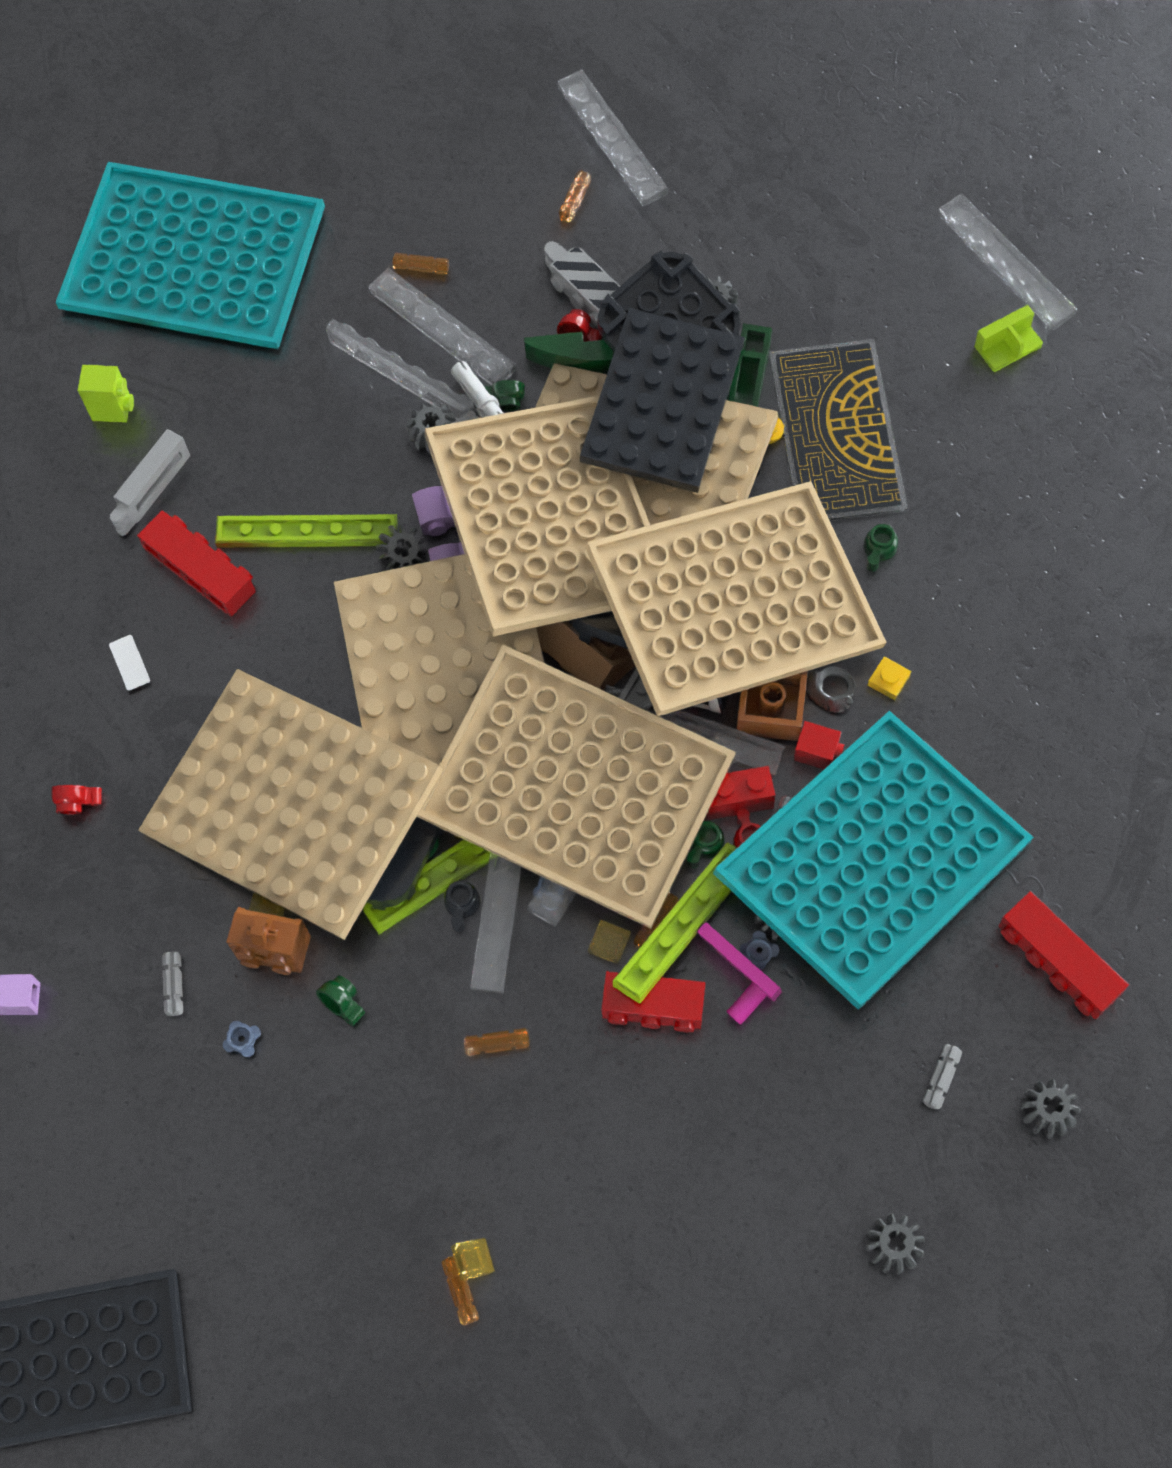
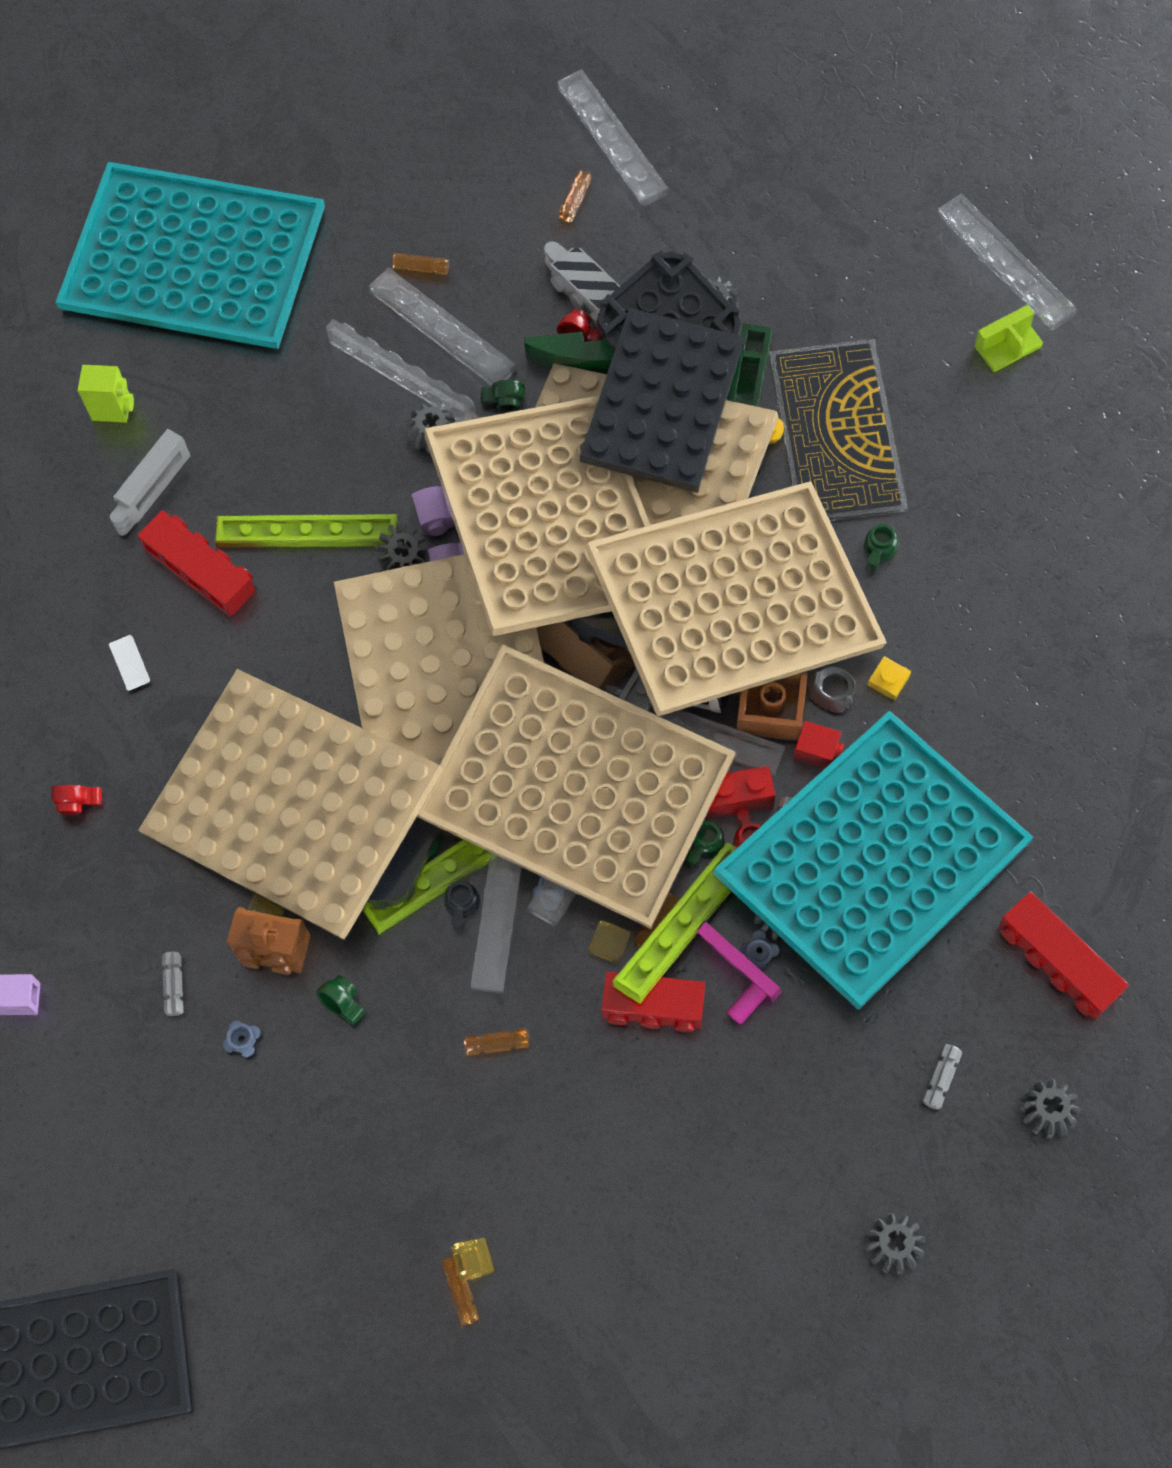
(485, 403): white pin -> none

